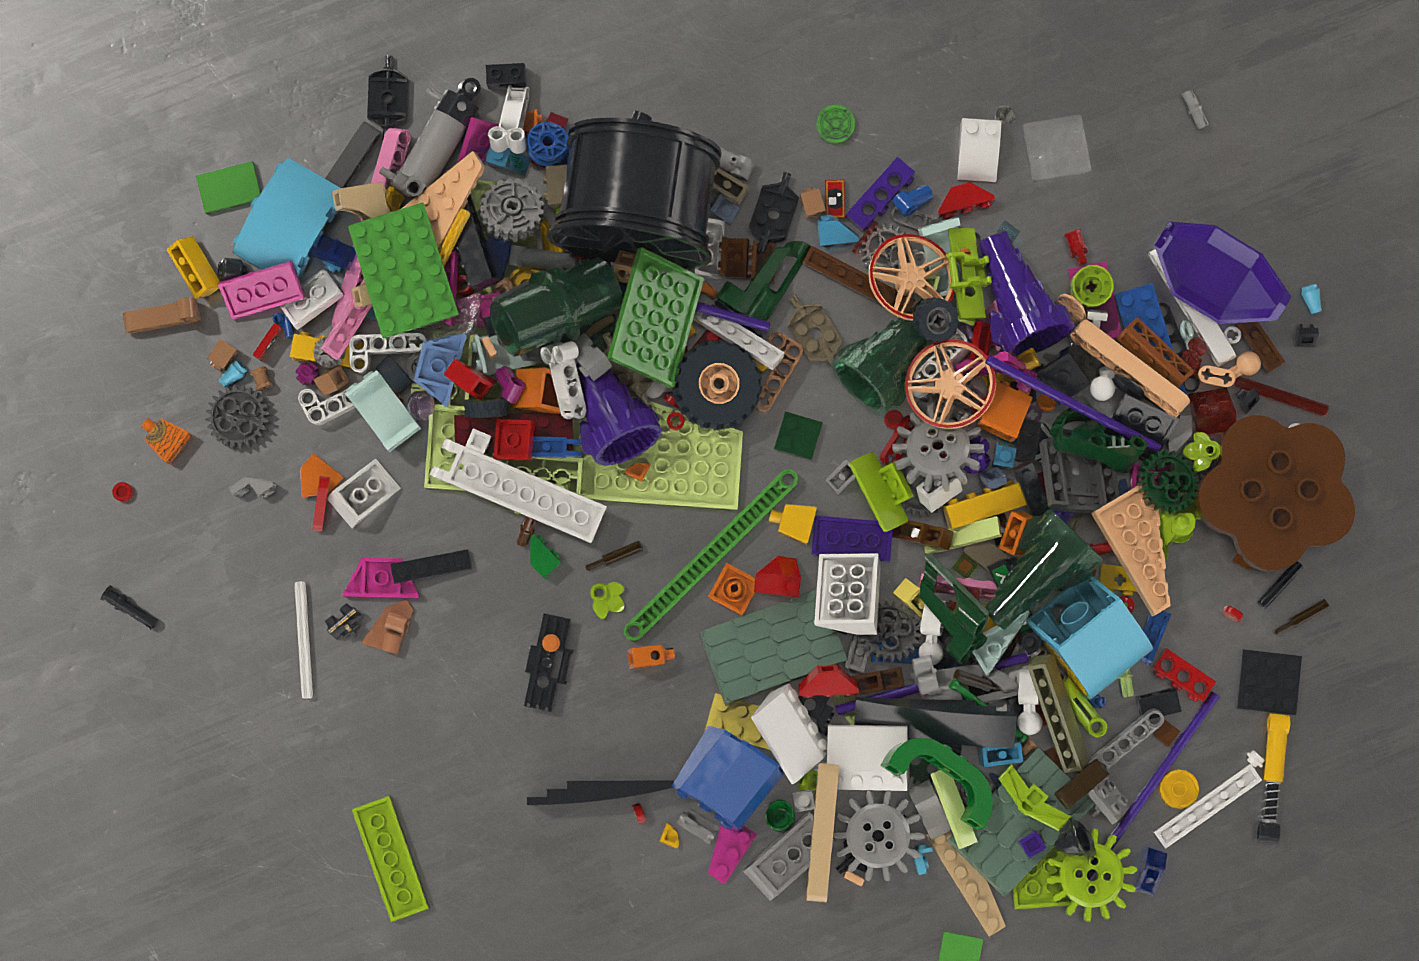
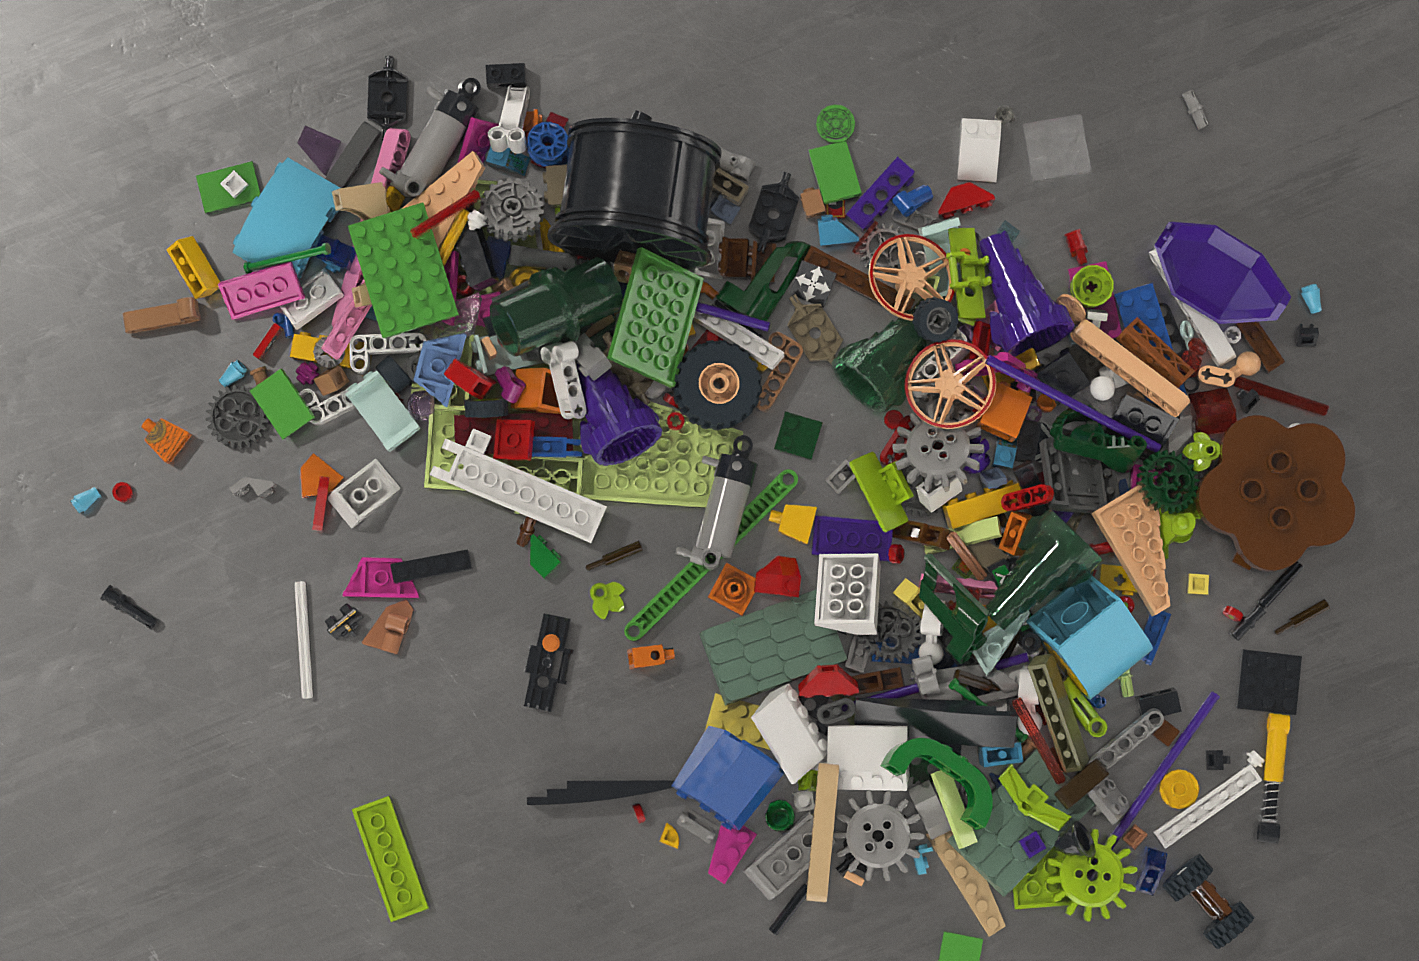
(85, 499): none -> medium azure cone
(222, 355): medium nougat brick -> none
(231, 268): black head -> none
(234, 184): none -> white plate
(282, 403): none -> bright green tile
(319, 148): none -> clear purple wing
(324, 249): none -> green bar
(445, 213): none -> red axle
(476, 220): none -> white plate
(638, 470): orange tile -> none
(725, 505): none -> light grey piece
(789, 910): none -> black axle
(813, 283): none -> black sticker
(834, 172): none -> bright green tile
(835, 711): none -> dark grey plate
(896, 553): none -> red tile
(966, 555): none -> nougat axle
(1034, 501): none -> red beam
(1038, 740): none -> clear red axle
(1057, 612): clear smoke plate -> none
(1125, 384): black wheel -> none
(1134, 837): none -> nougat slope
(1193, 675): red brick -> none
(1198, 584): none -> light yellow plate
(1216, 760): none -> black tile
(1227, 921): none -> black plate
(1247, 622): none -> black pin

